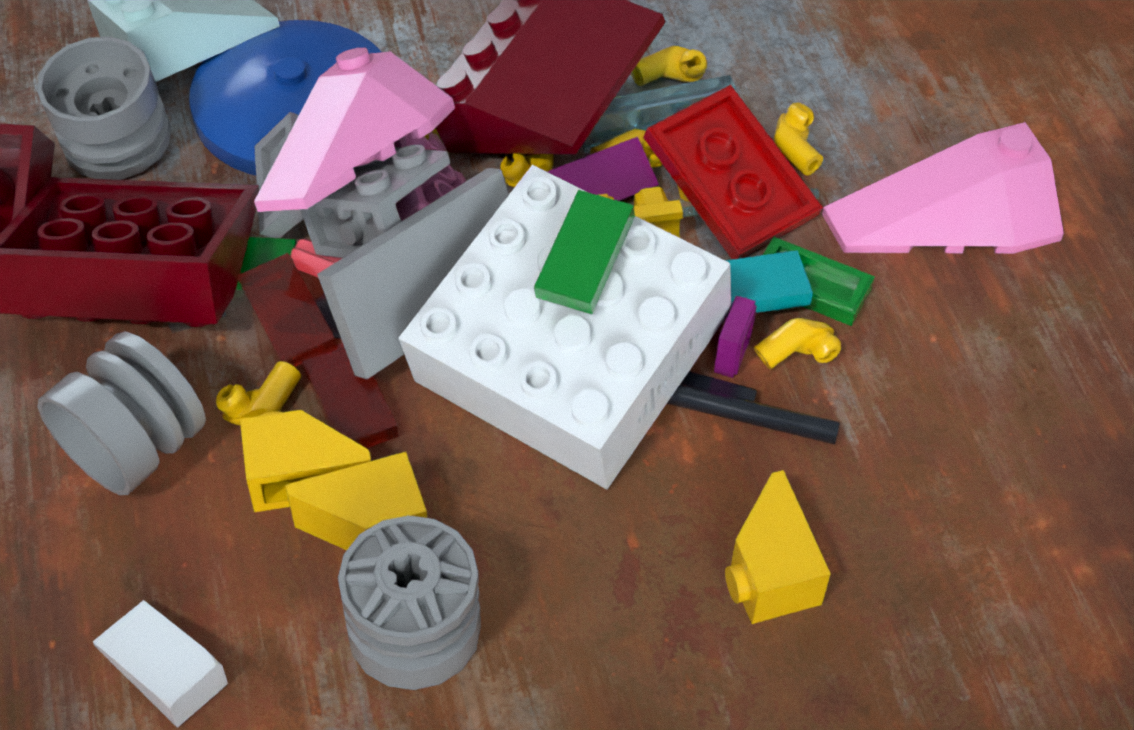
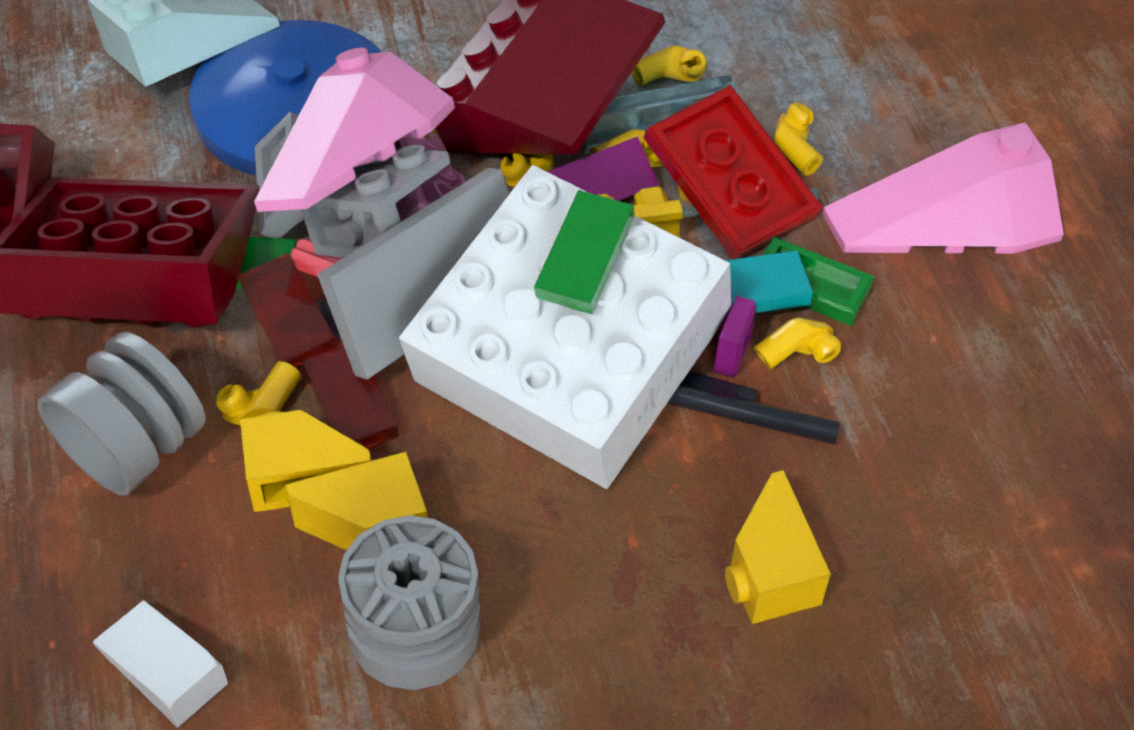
(104, 108): light grey wheel -> none

